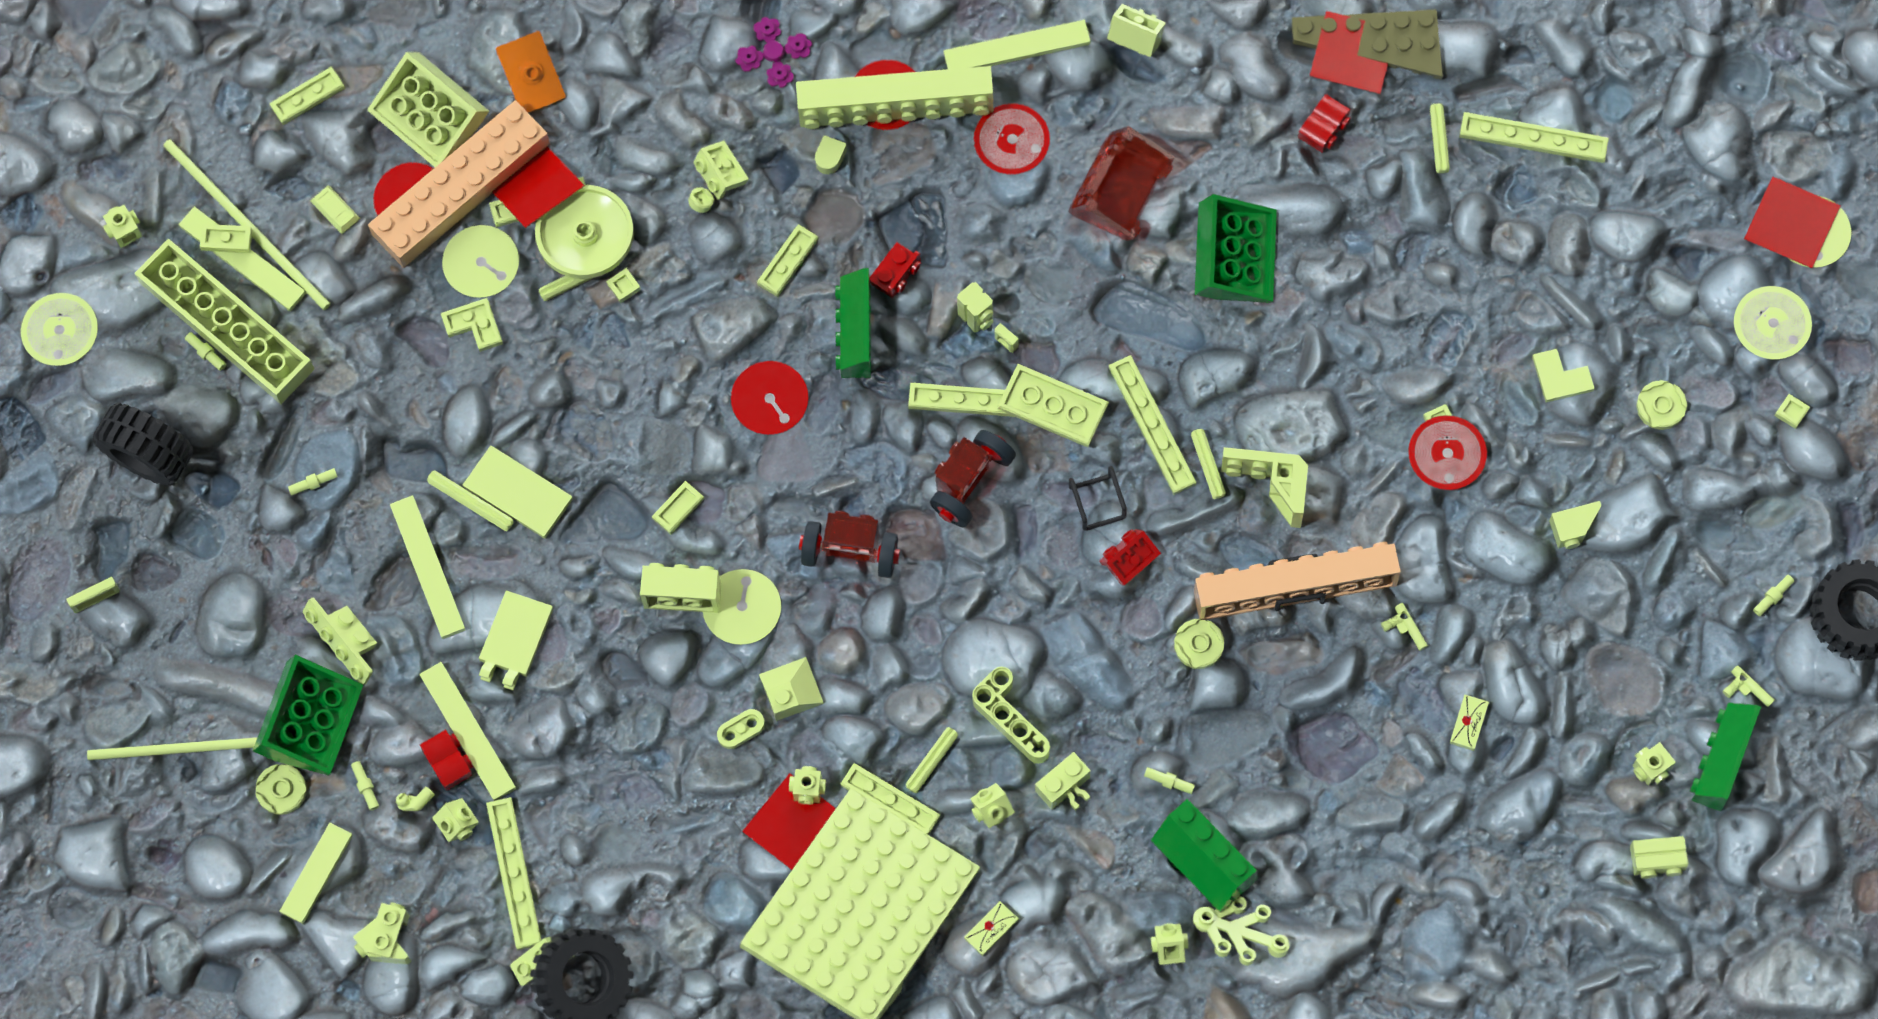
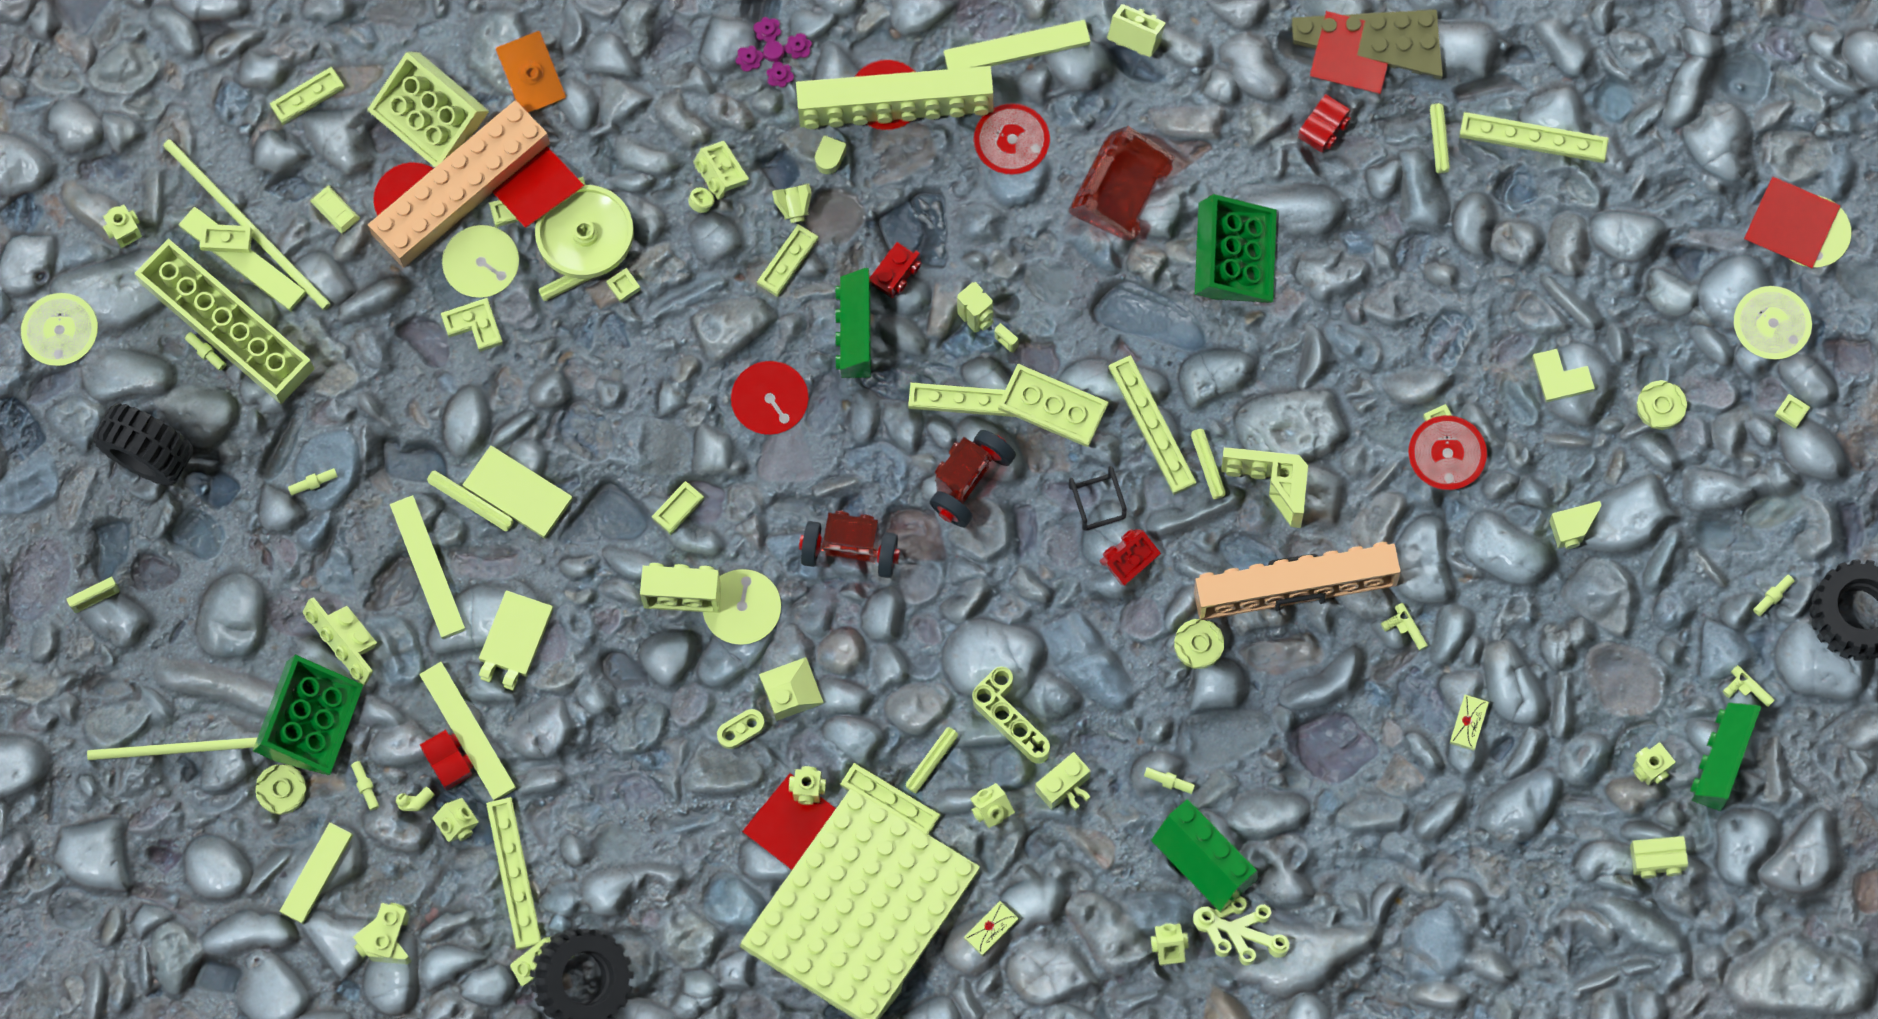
(793, 202): none -> yellowish green brick

